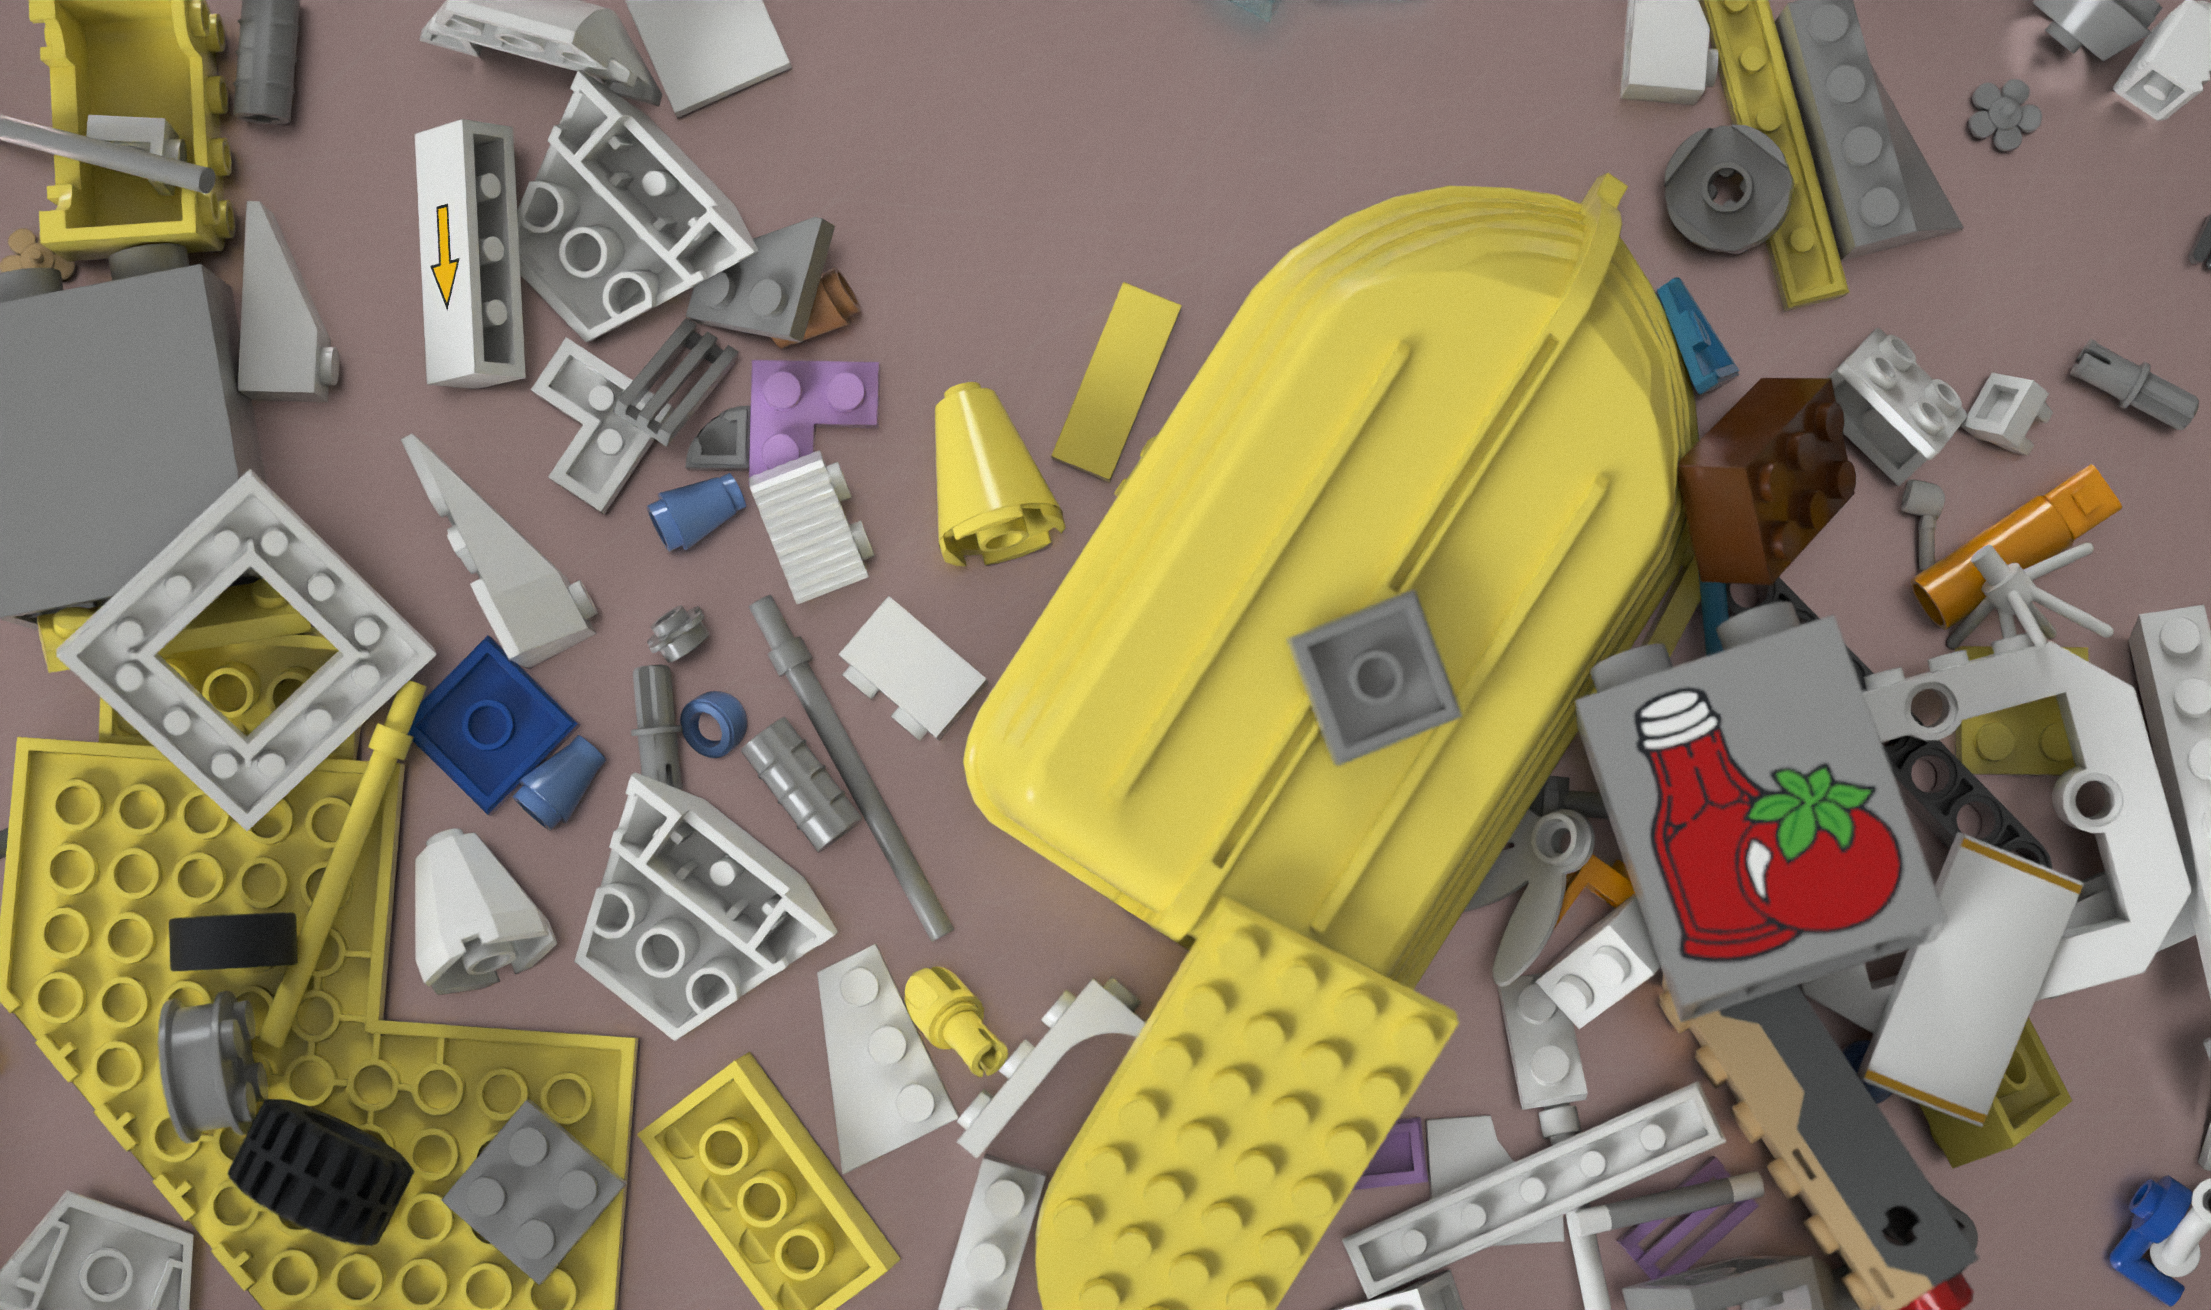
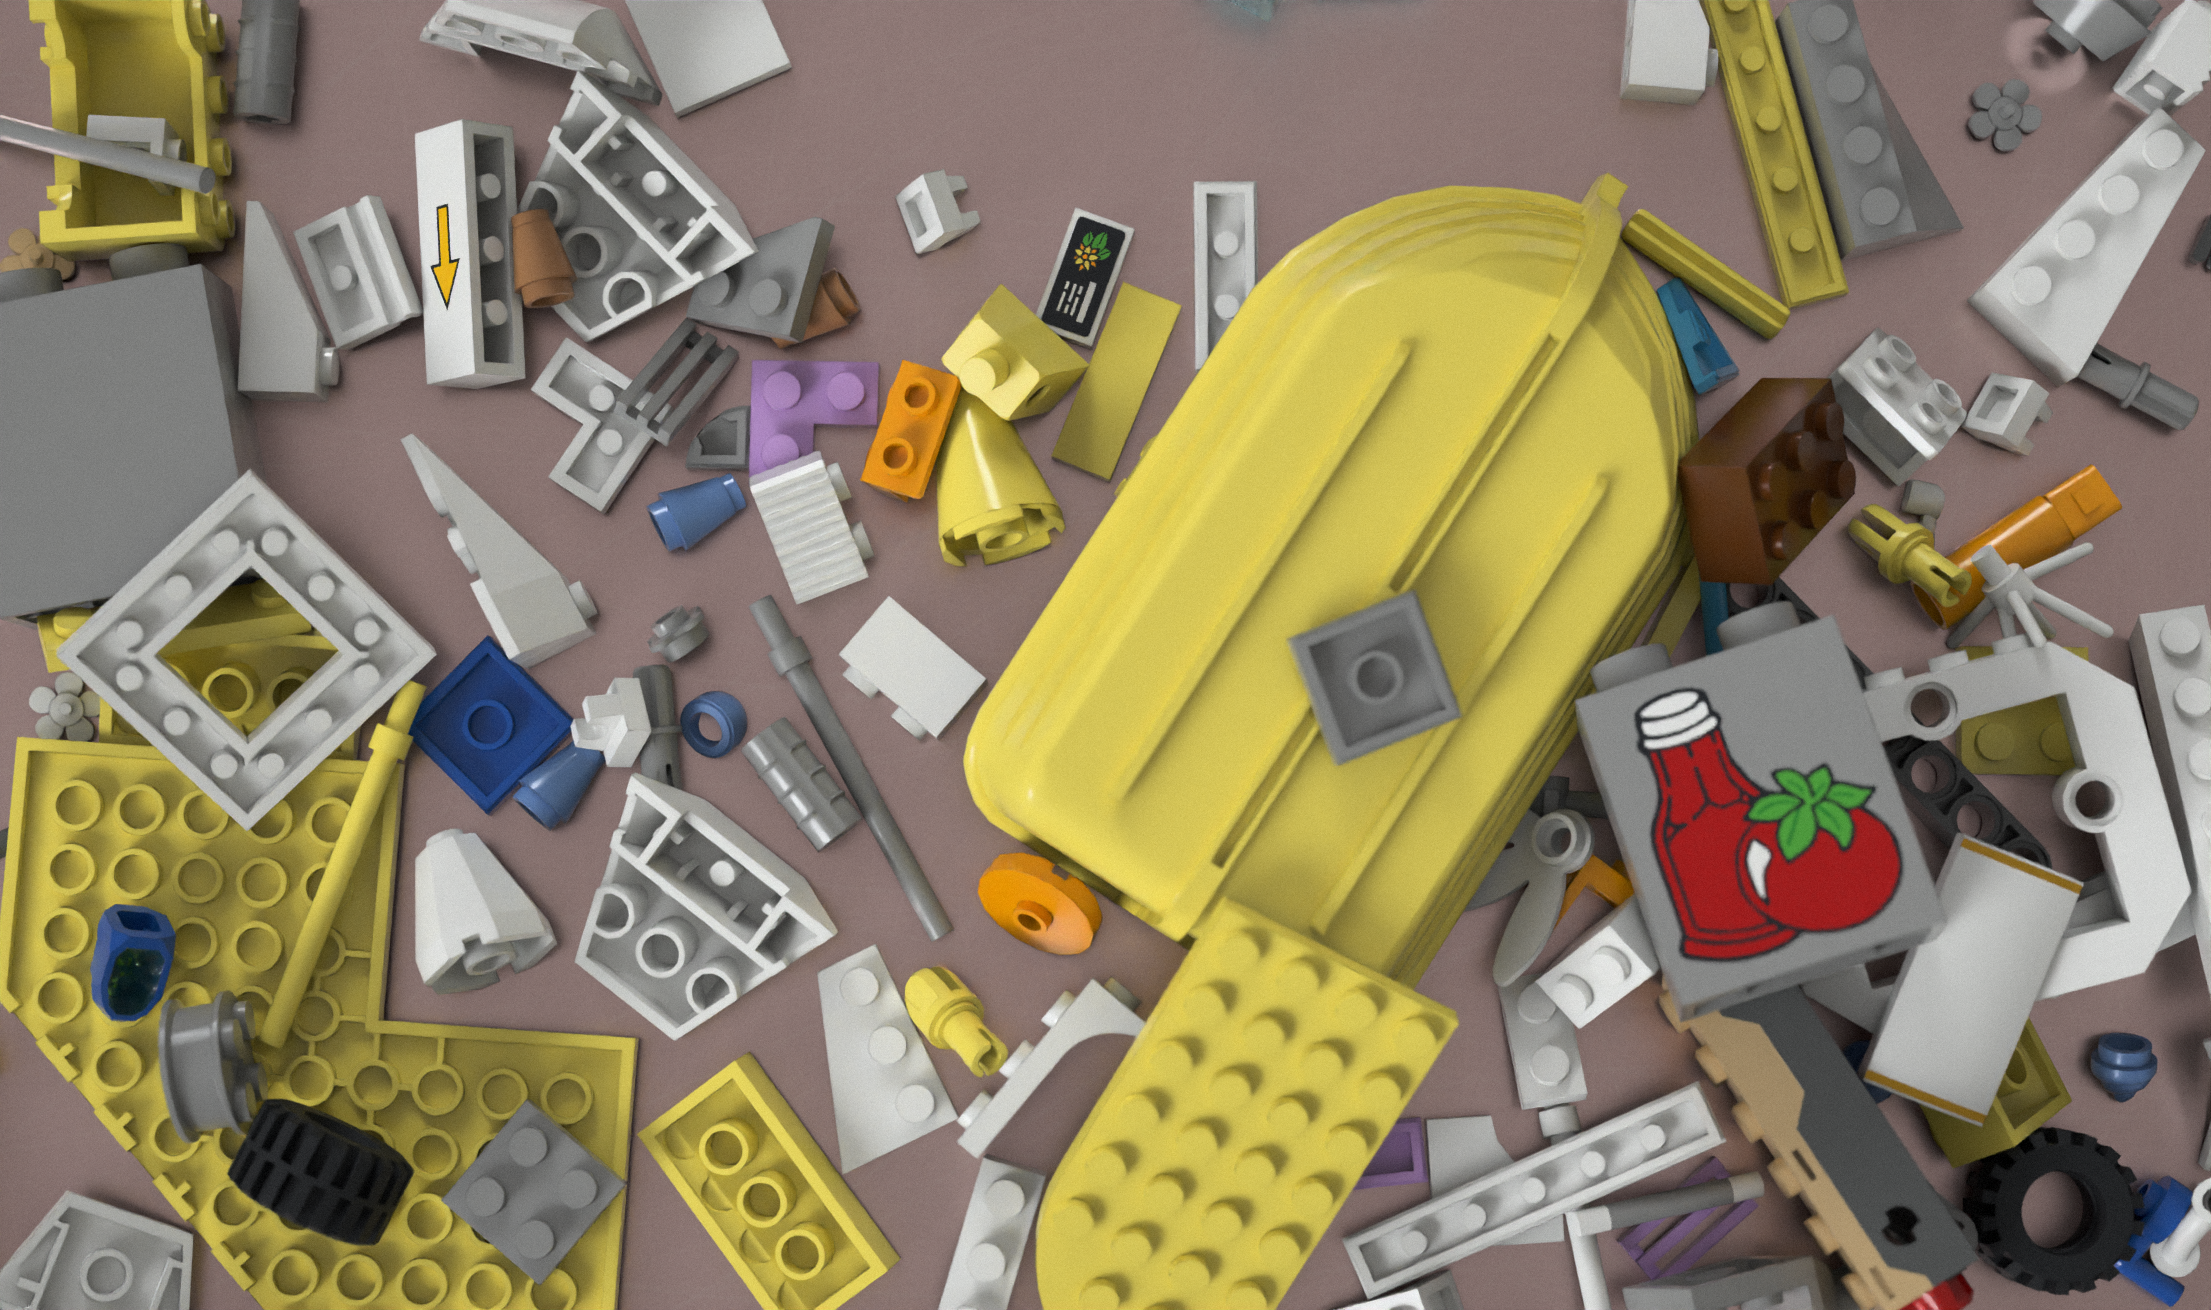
(65, 709): none -> white plant
(131, 961): none -> blue rock
(233, 941): black tyre -> none
(358, 272): none -> white plate
(540, 262): none -> medium nougat cone
(614, 723): none -> white tile
(911, 431): none -> light orange bracket
(932, 210): none -> white tile
(1013, 359): none -> light yellow torso
(1040, 905): none -> light orange plate
(1084, 277): none -> tile
(1222, 257): none -> white tile
(1705, 274): none -> light yellow axle
(1724, 152): light grey plate -> none
(1908, 554): none -> light yellow arm
(2080, 260): none -> white wedge
(2104, 1223): none -> black tyre
(2124, 1064): none -> medium blue plate

